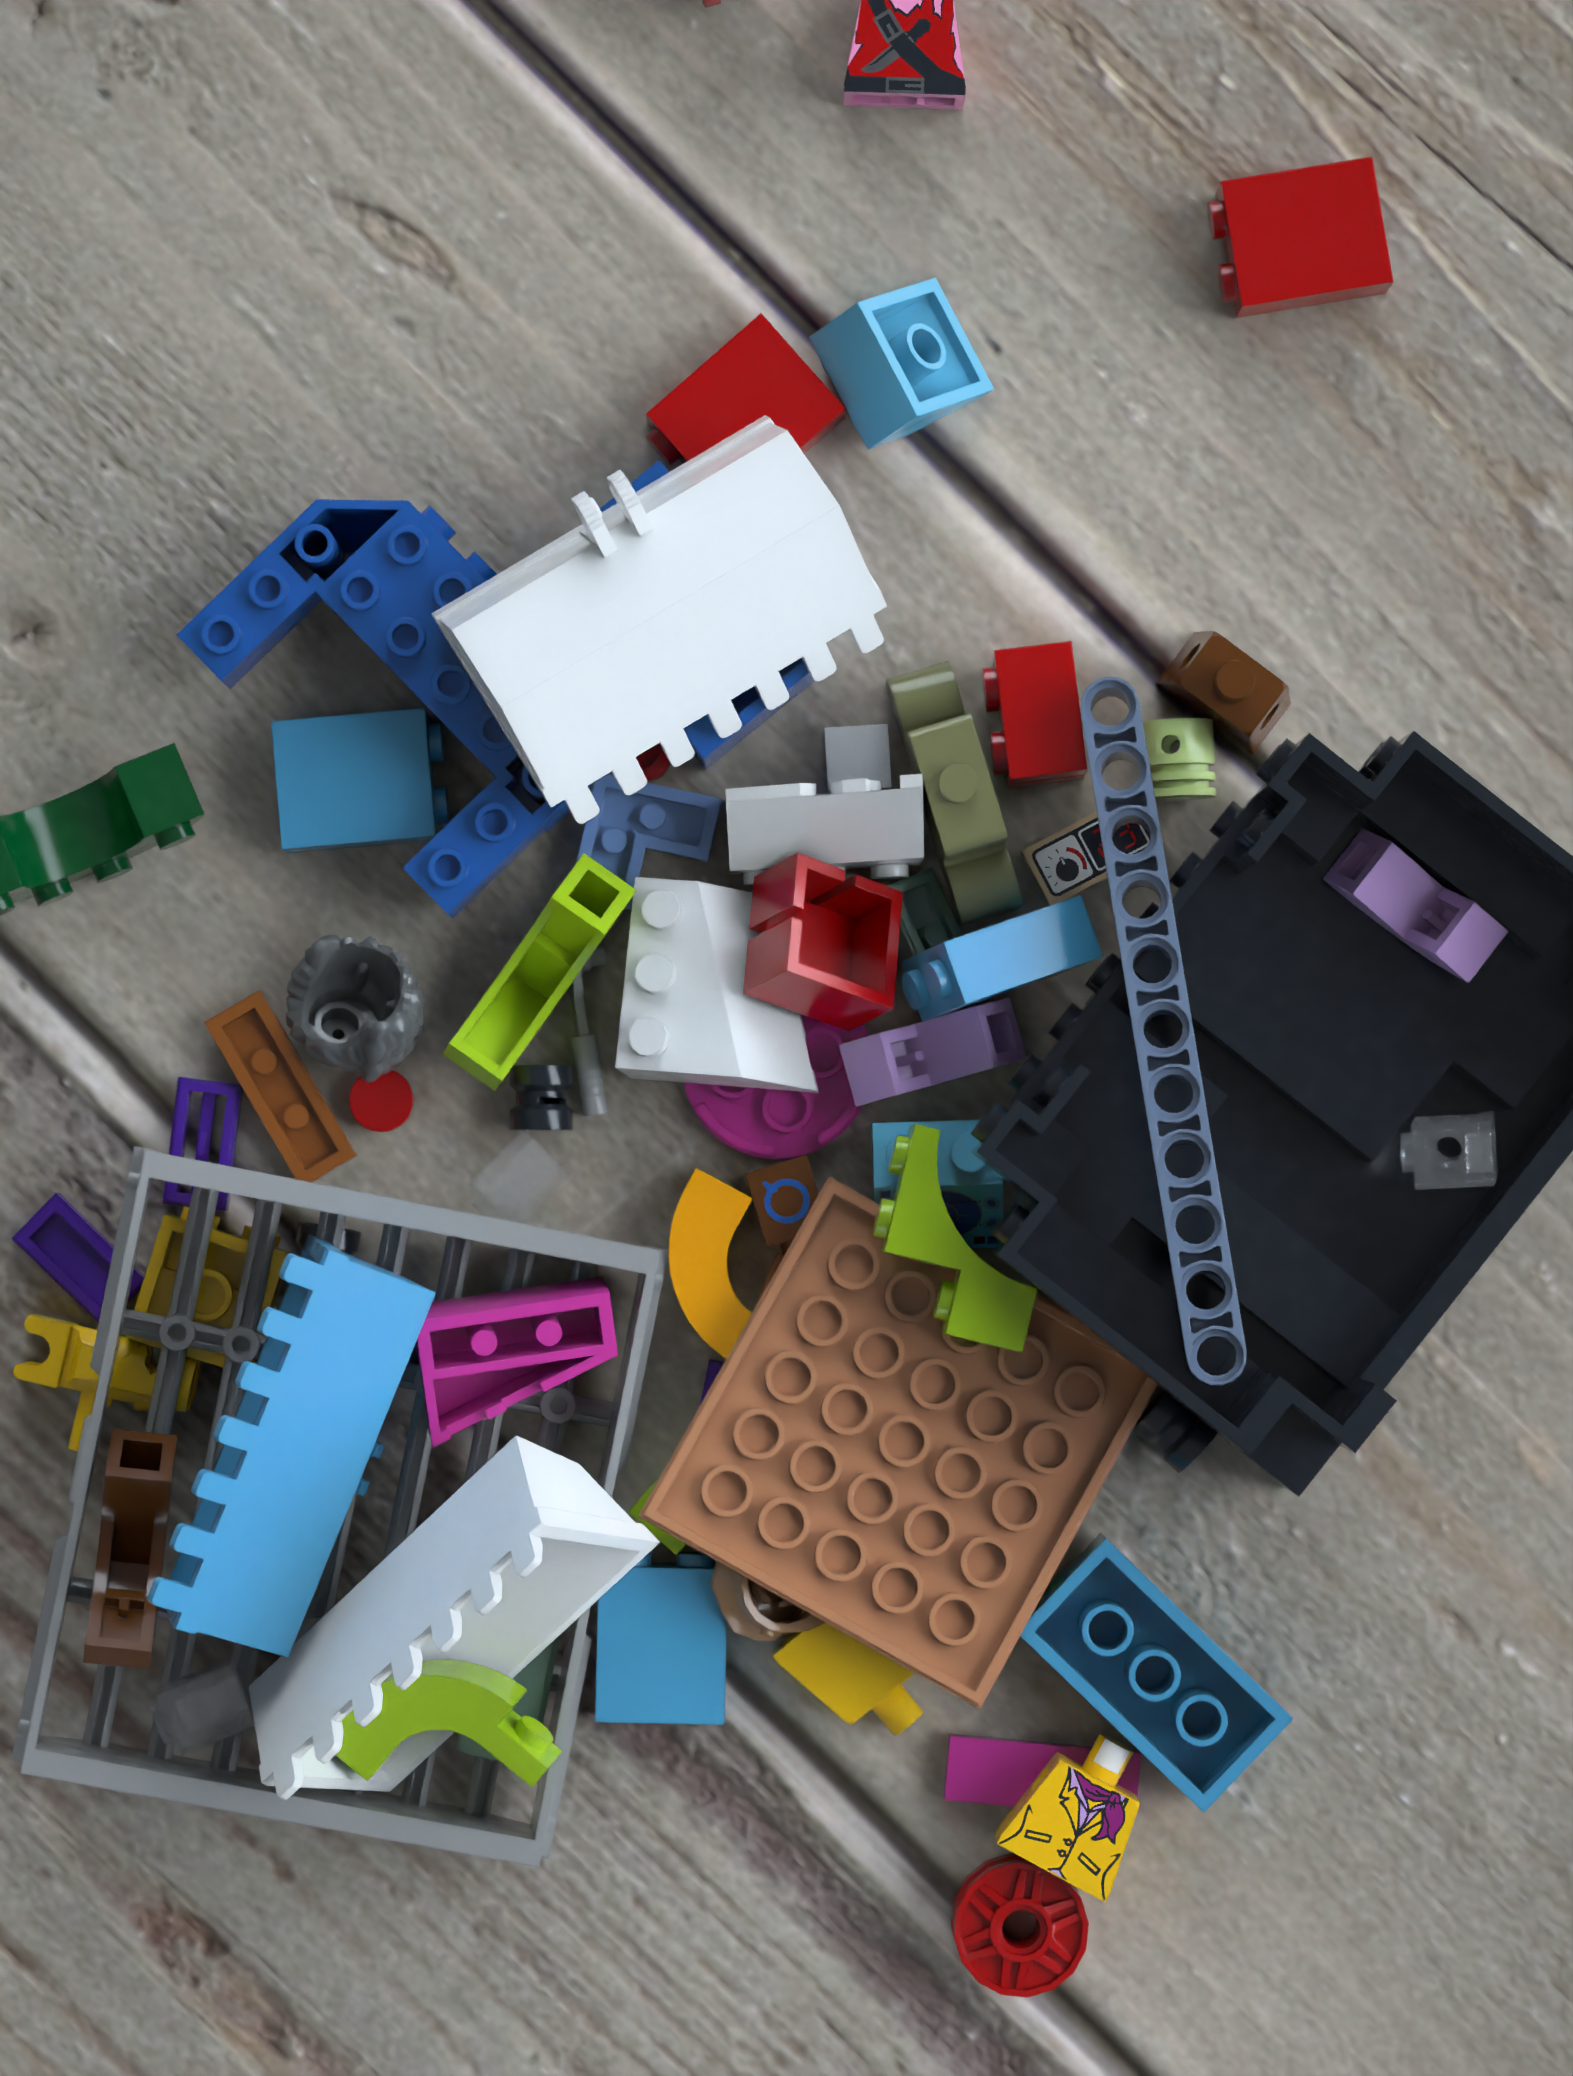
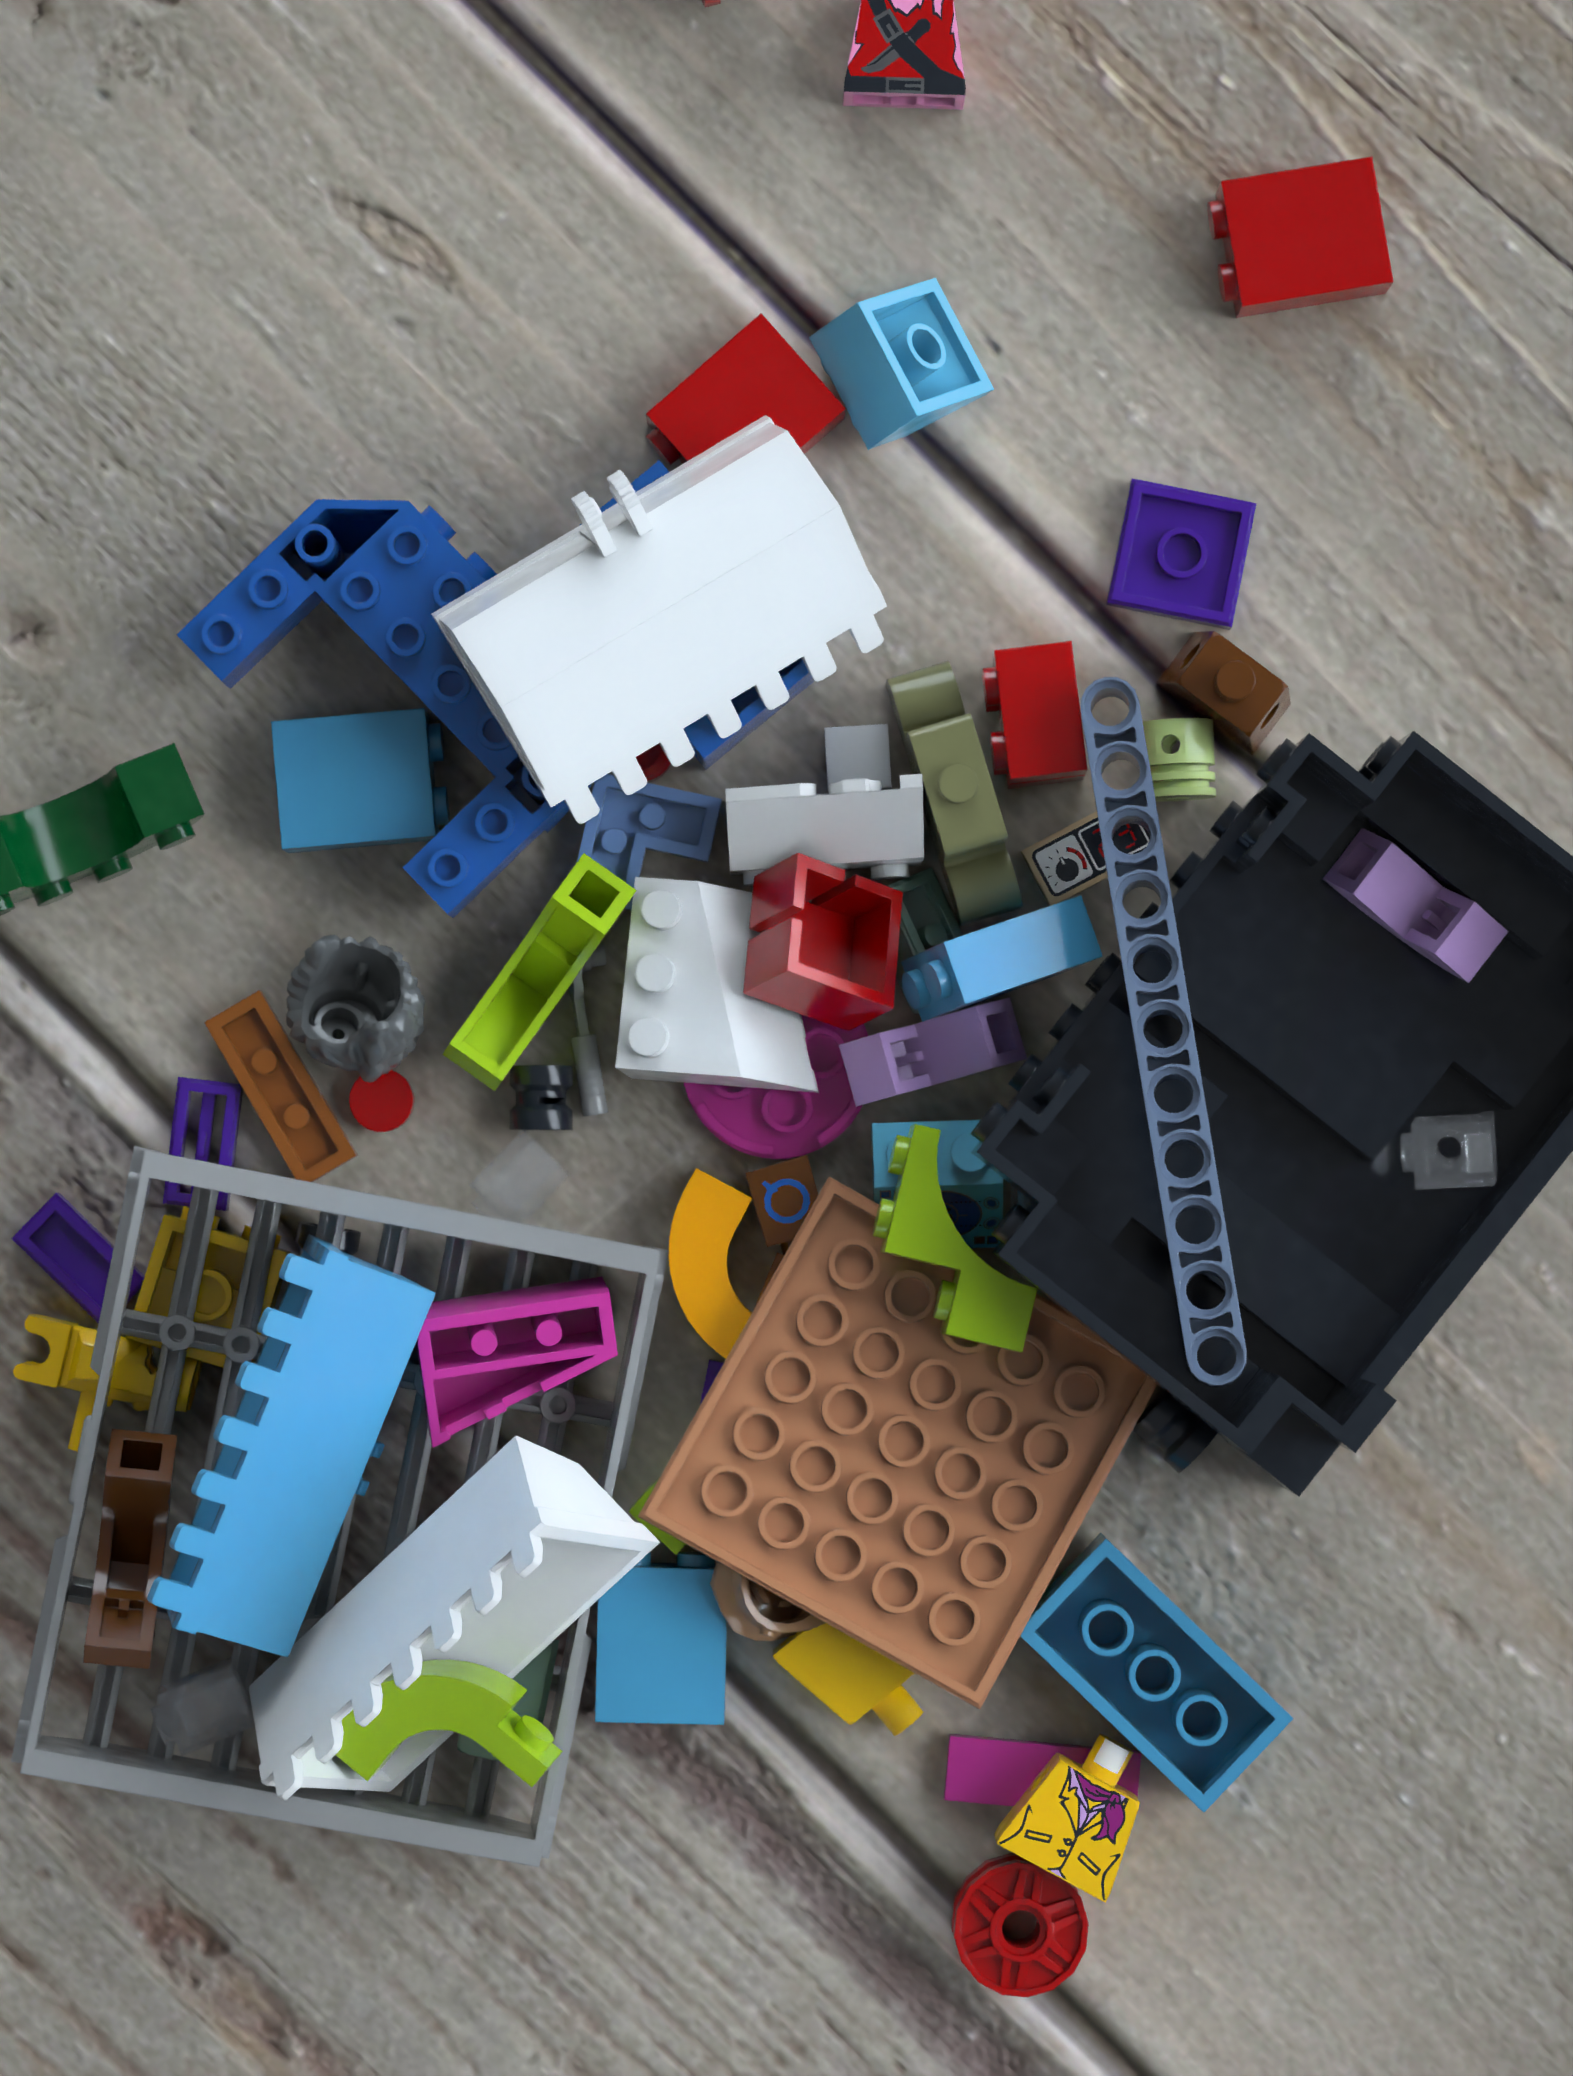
(1181, 554): none -> dark purple tile

